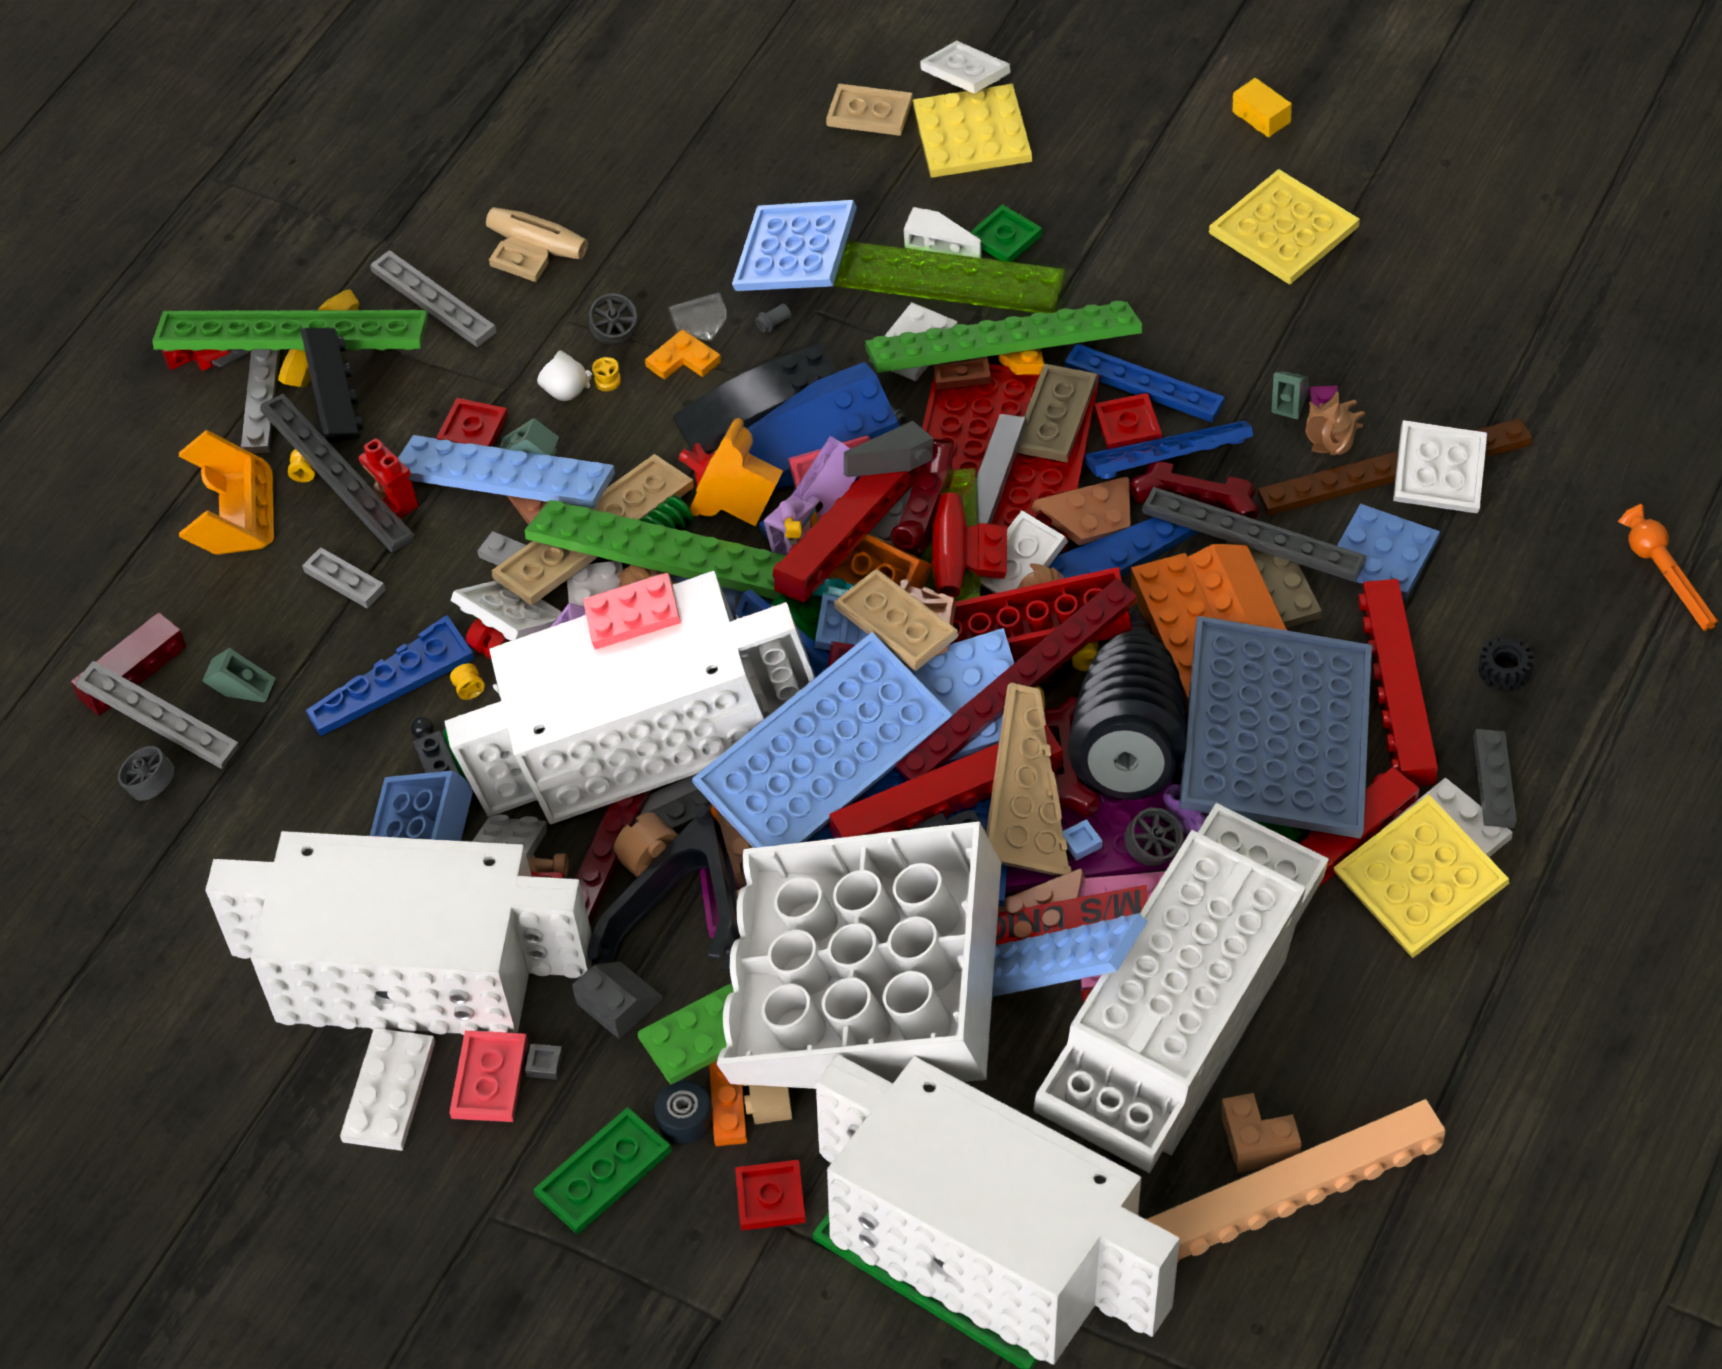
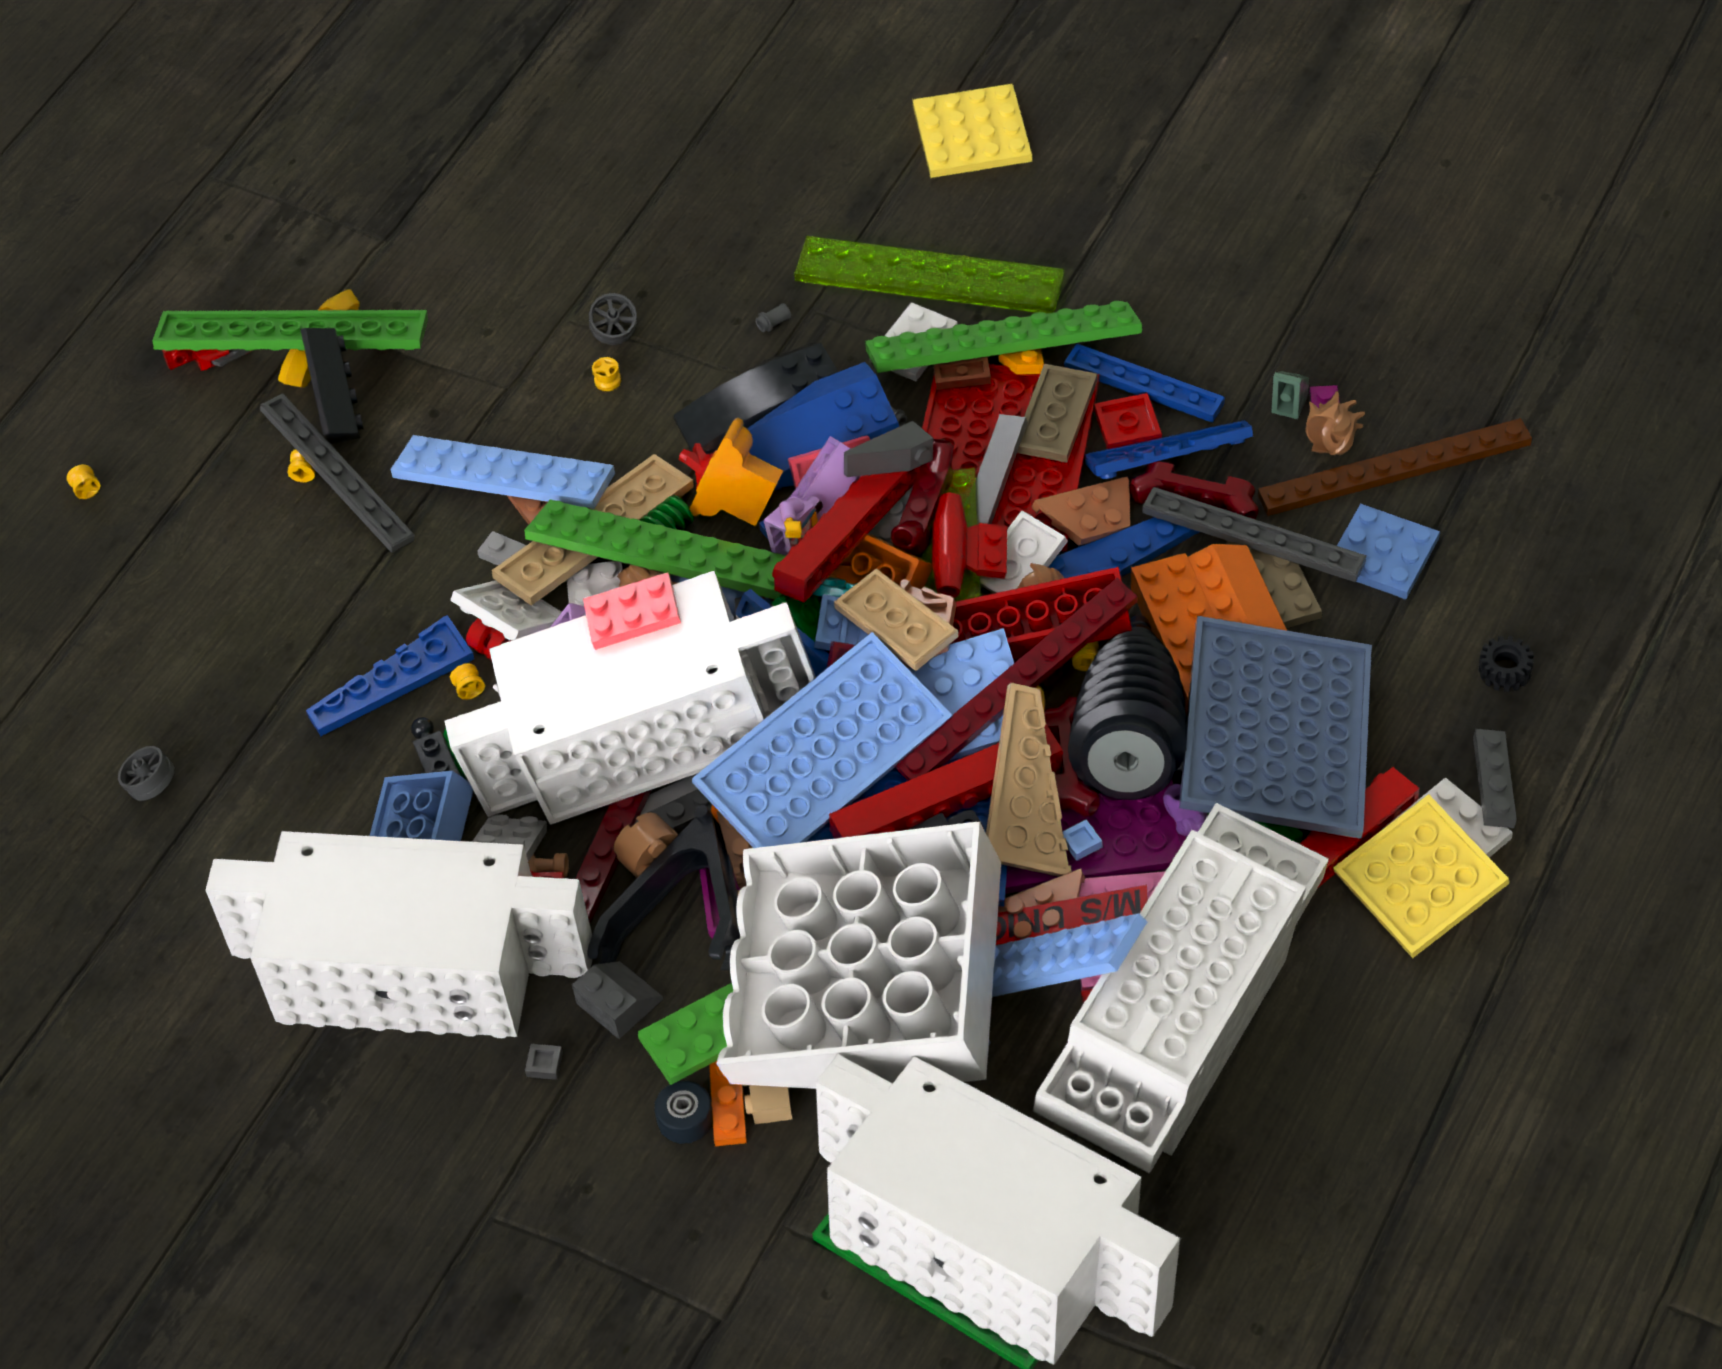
(83, 481): none -> yellow wheel
(138, 656): brick -> none
(157, 714): light grey plate -> none
(238, 677): sand green slope -> none
(244, 497): light orange windscreen -> none
(260, 388): light grey plate -> none
(344, 577): light grey plate -> none
(387, 1089): white plate -> none
(391, 478): red hips -> none
(433, 298): light grey plate -> none
(473, 423): red plate -> none
(488, 1076): coral plate -> none
(530, 242): tan plate -> none
(531, 438): sand green slope -> none
(564, 377): white helmet -> none
(602, 1170): green plate -> none
(681, 350): light orange plate -> none
(700, 316): clear slope -> none
(770, 1195): red plate -> none
(794, 245): light blue plate -> none
(869, 109): tan plate -> none
(936, 233): white slope -> none
(965, 67): white plate -> none
(1006, 234): green plate -> none
(1153, 837): dark grey wheel -> none
(1257, 1142): medium nougat brick -> none
(1262, 107): yellow brick -> none
(1284, 226): light yellow plate -> none
(1303, 1179): light nougat brick -> none
(1398, 682): red brick -> none
(1440, 466): white plate -> none
(1650, 540): orange piece -> none

